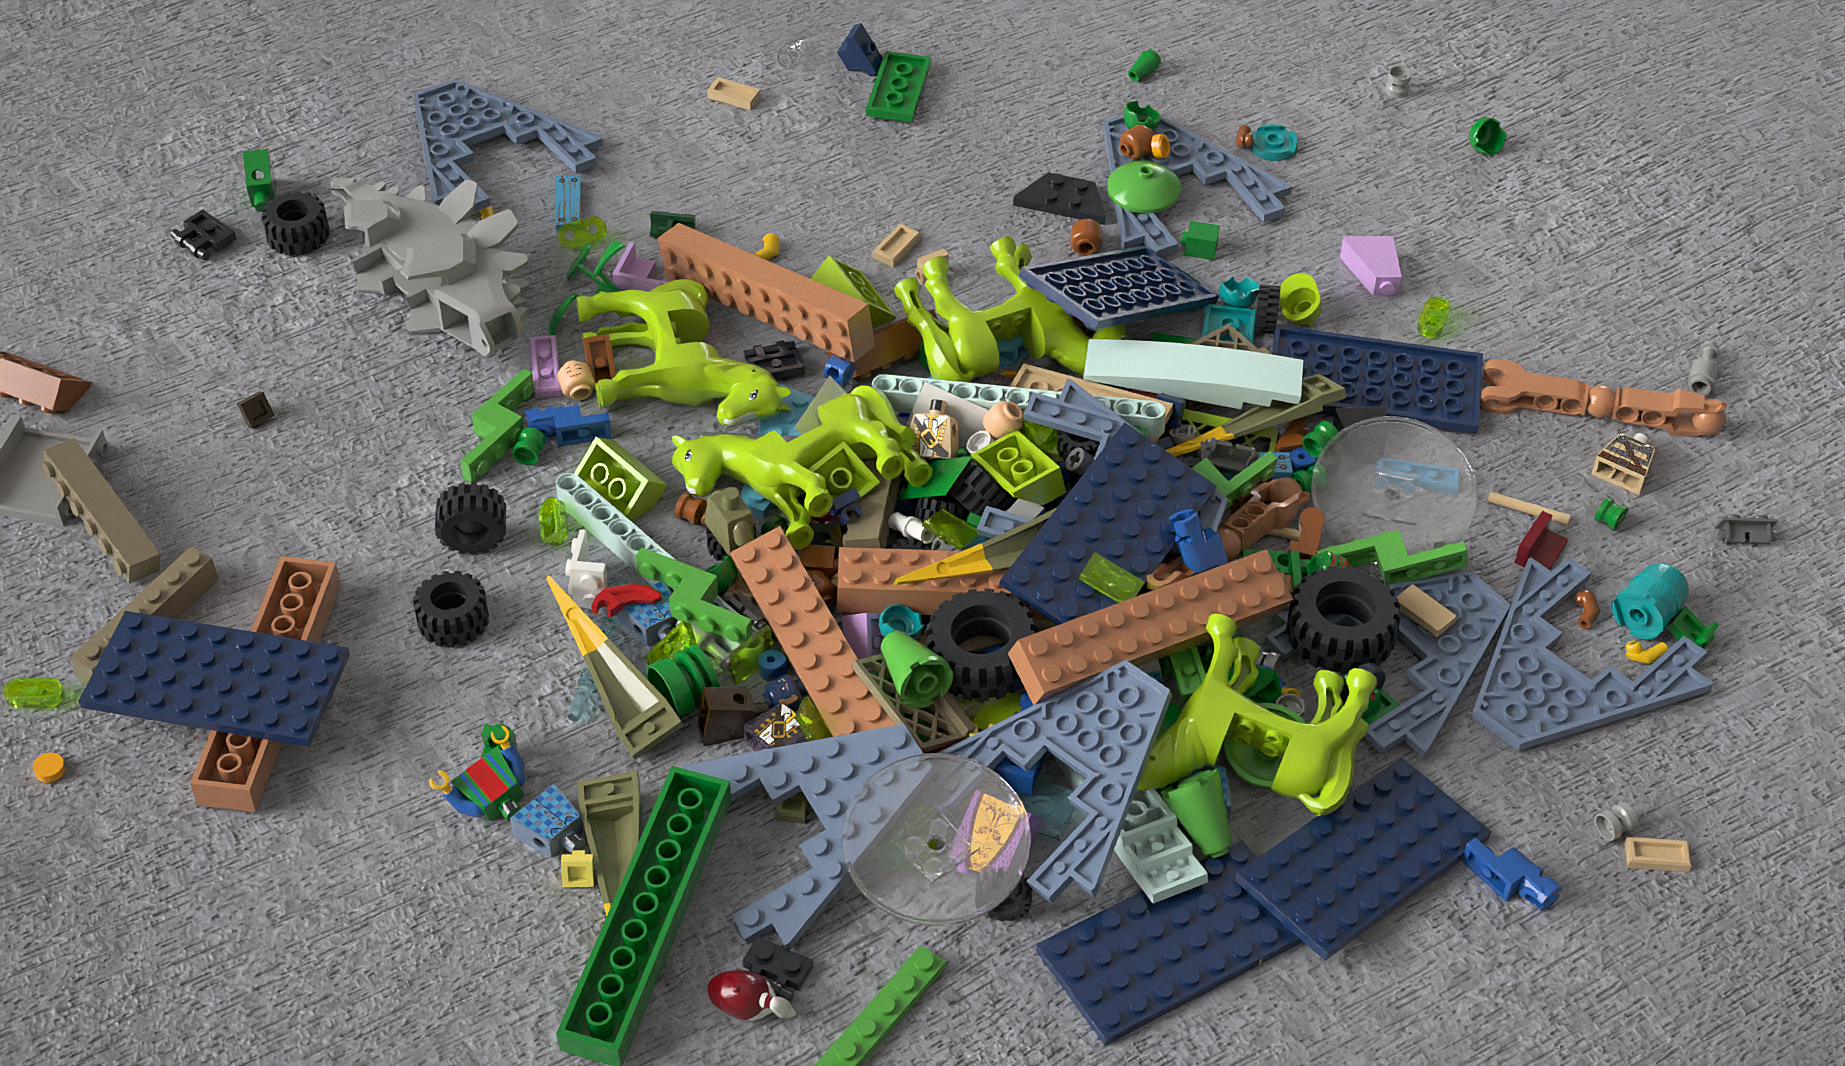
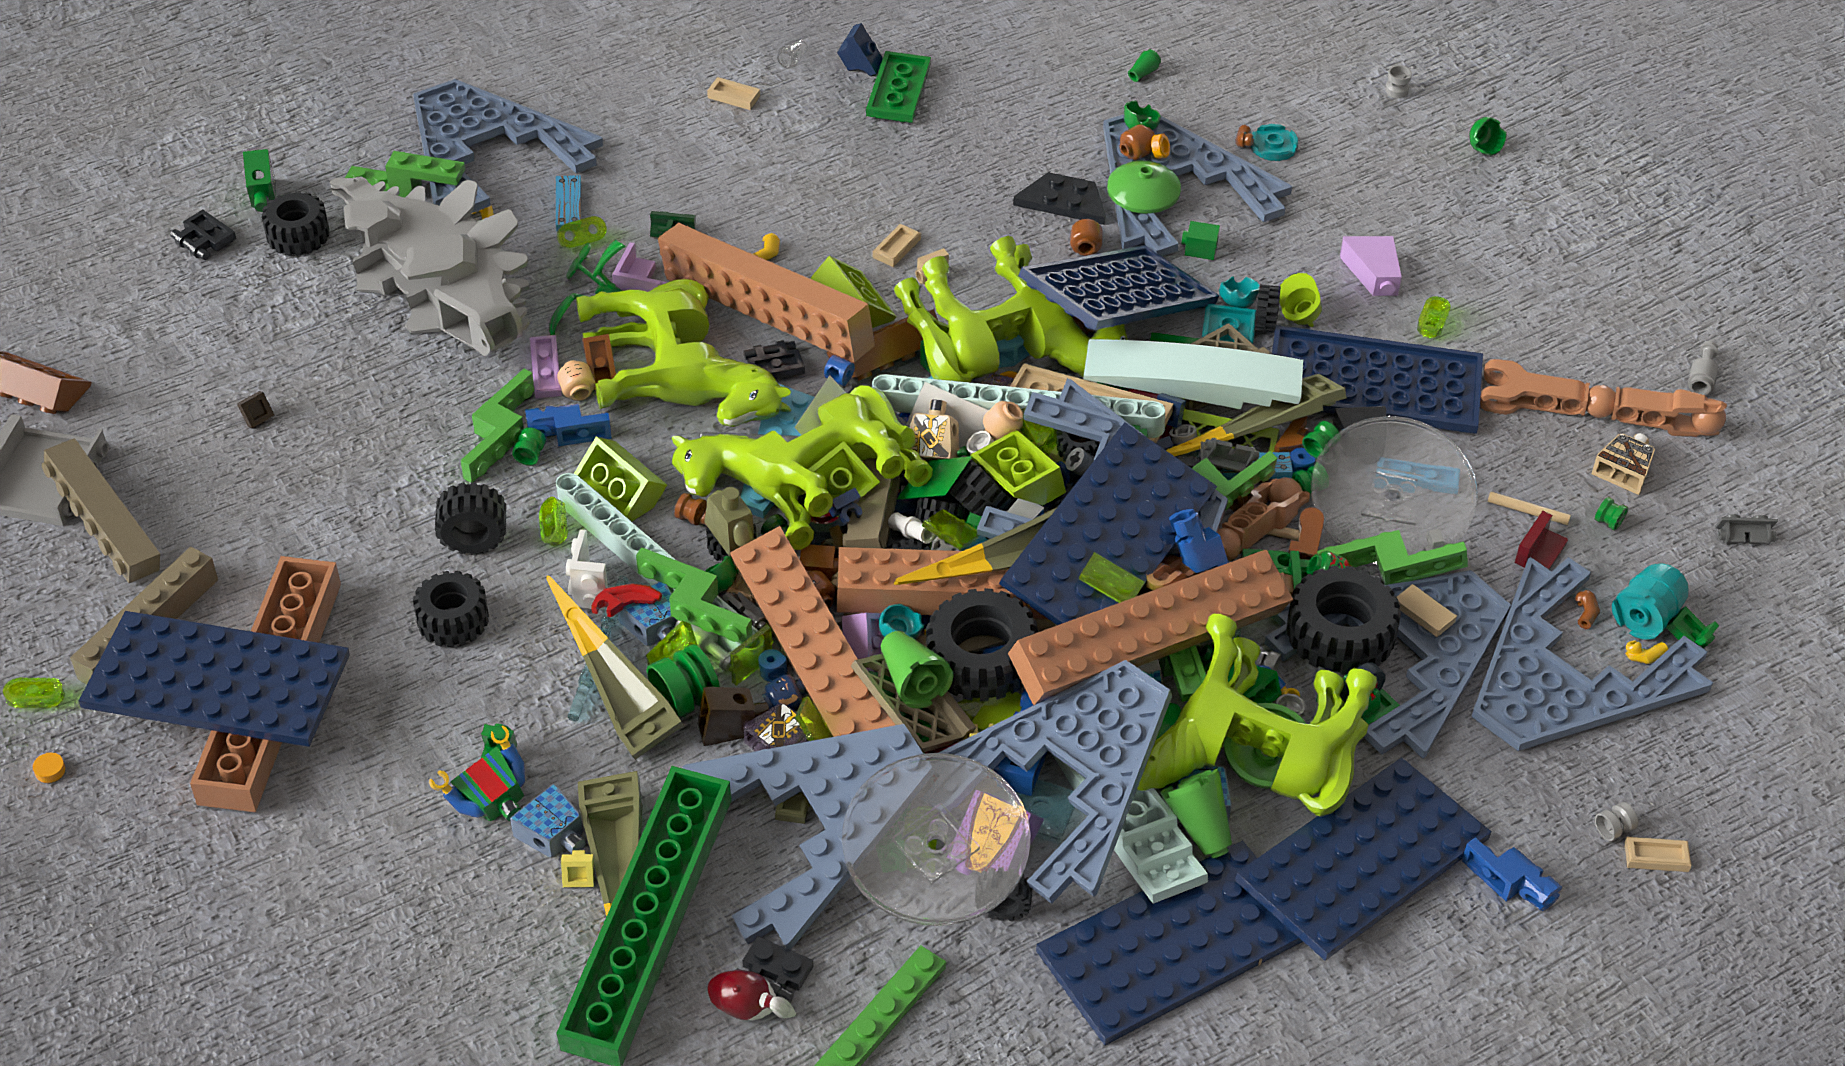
(409, 170): none -> bright green bracket

